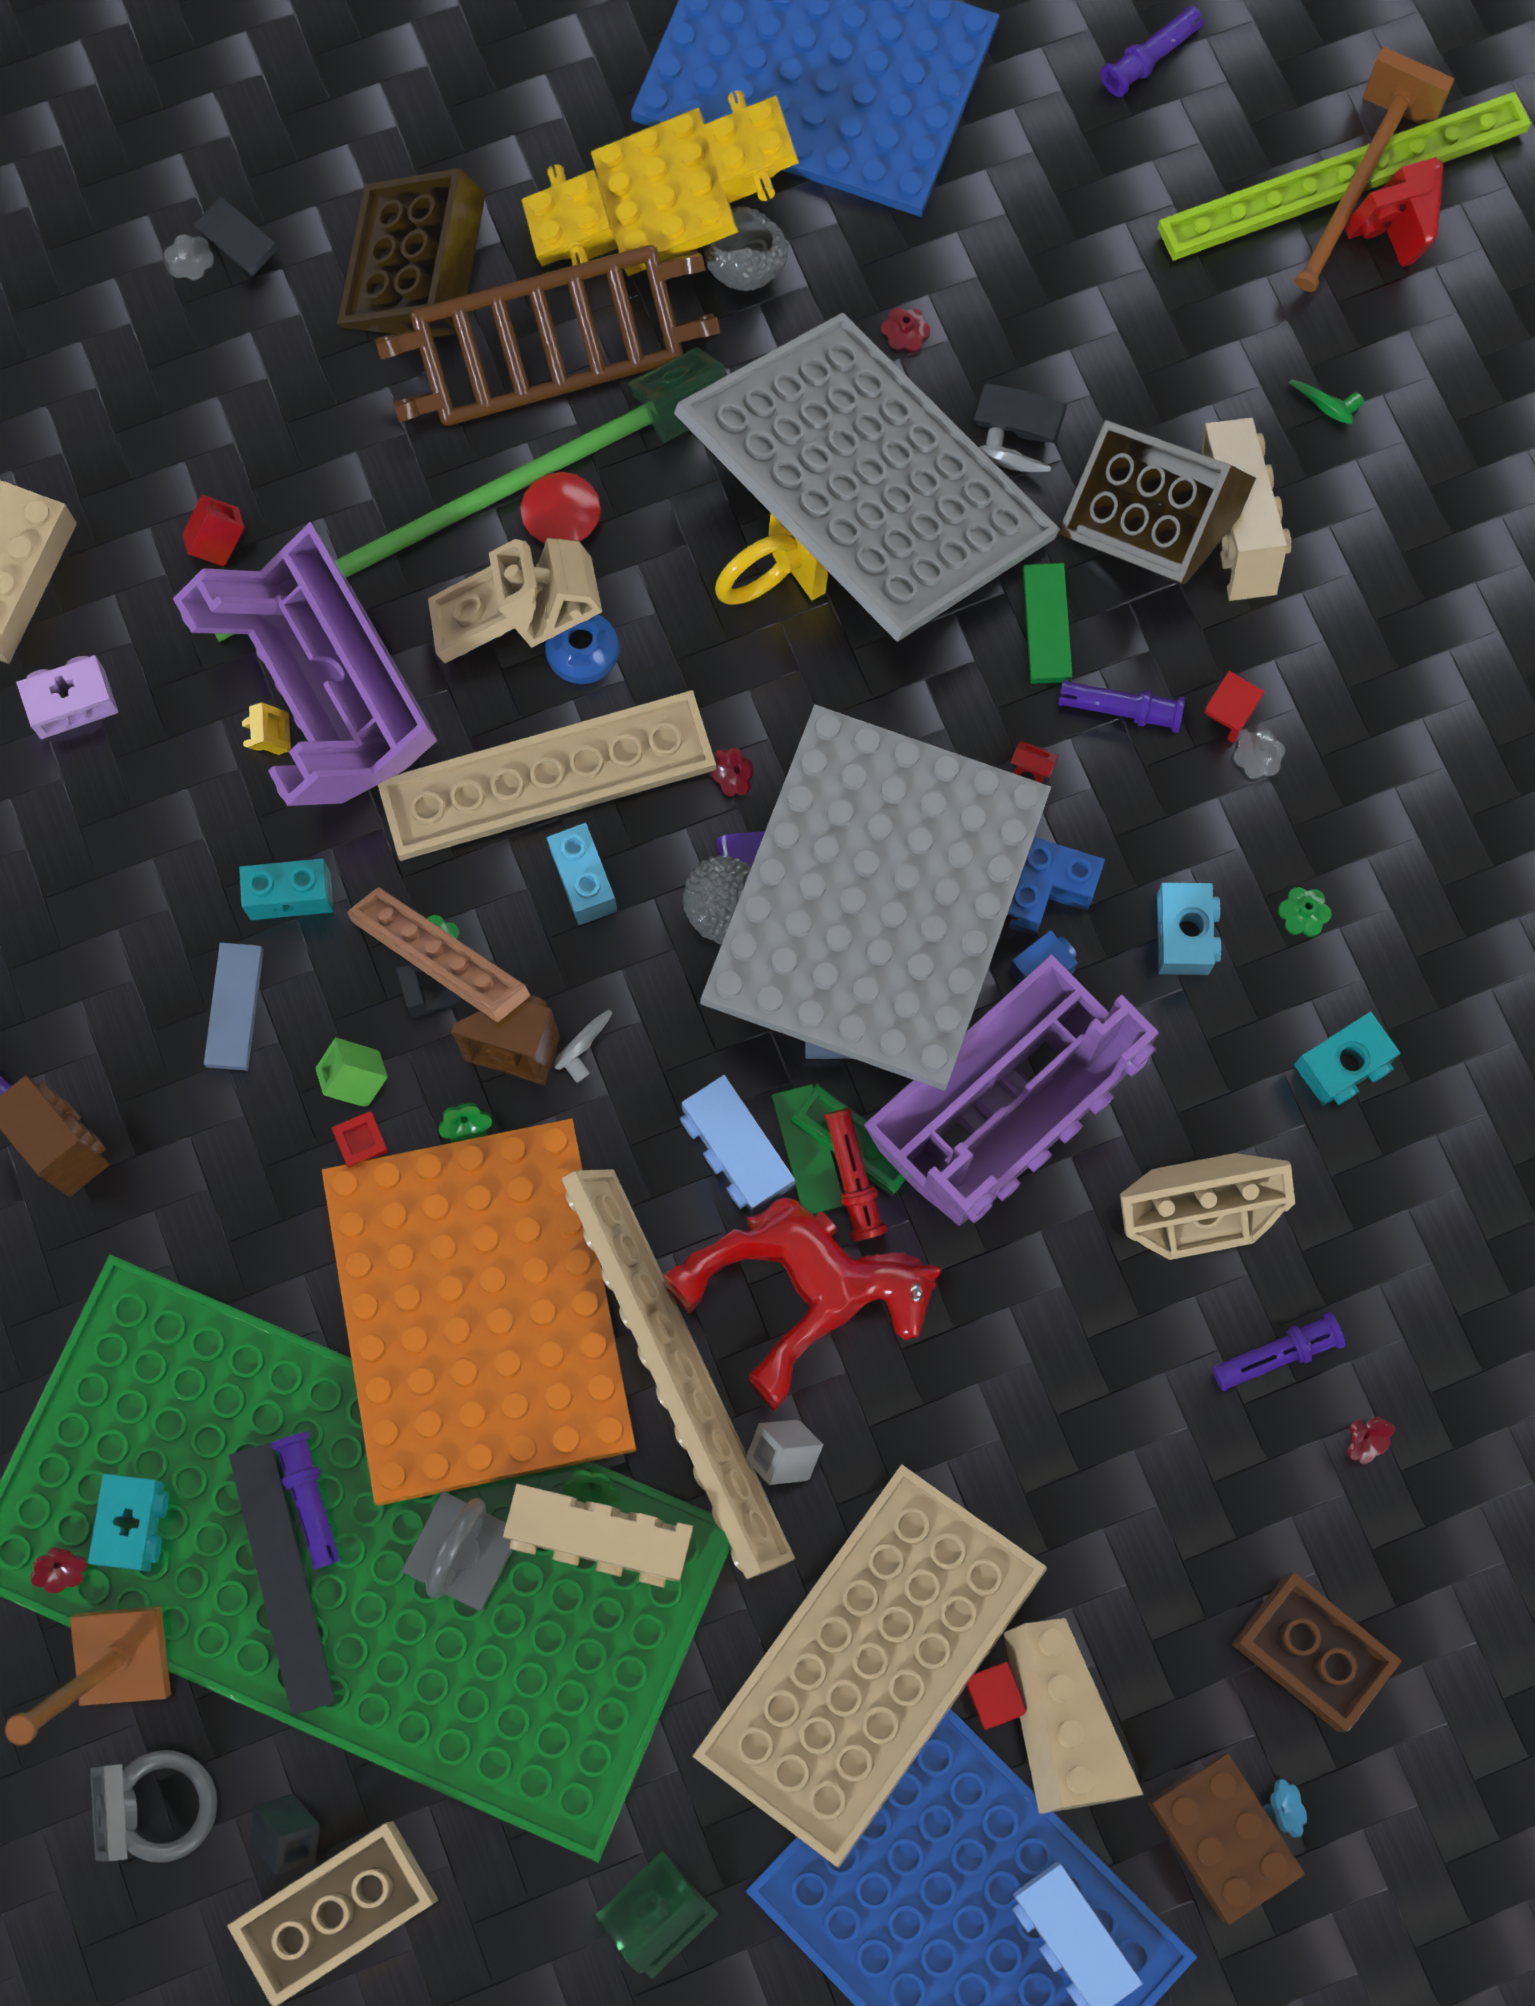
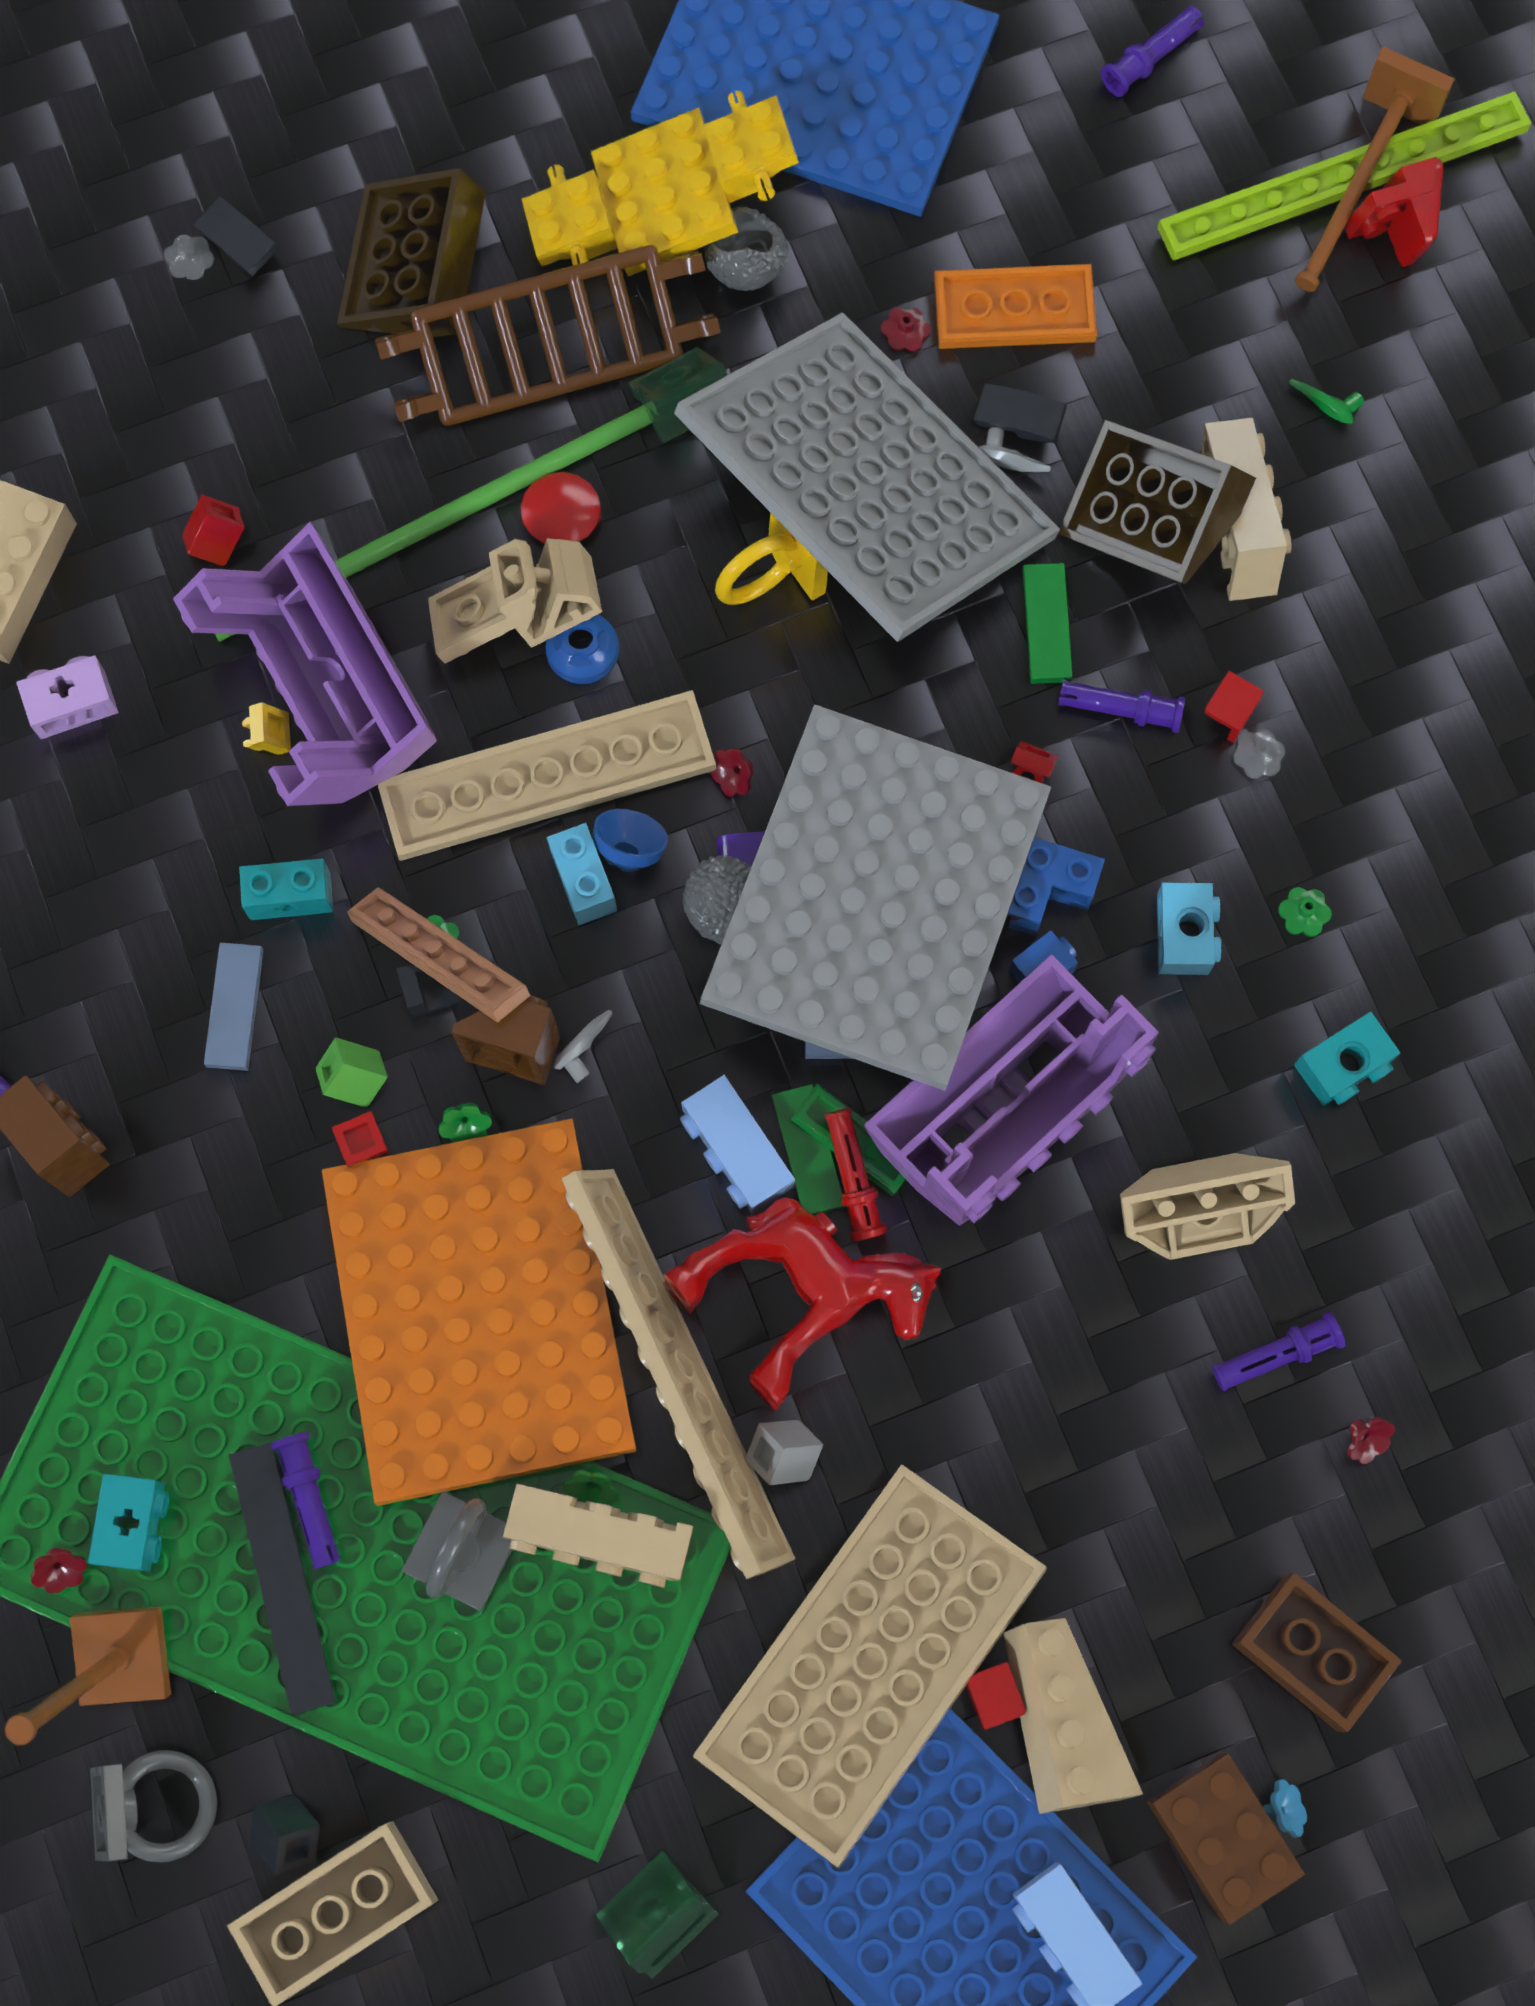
(629, 832): none -> blue piece
(1015, 306): none -> orange tile

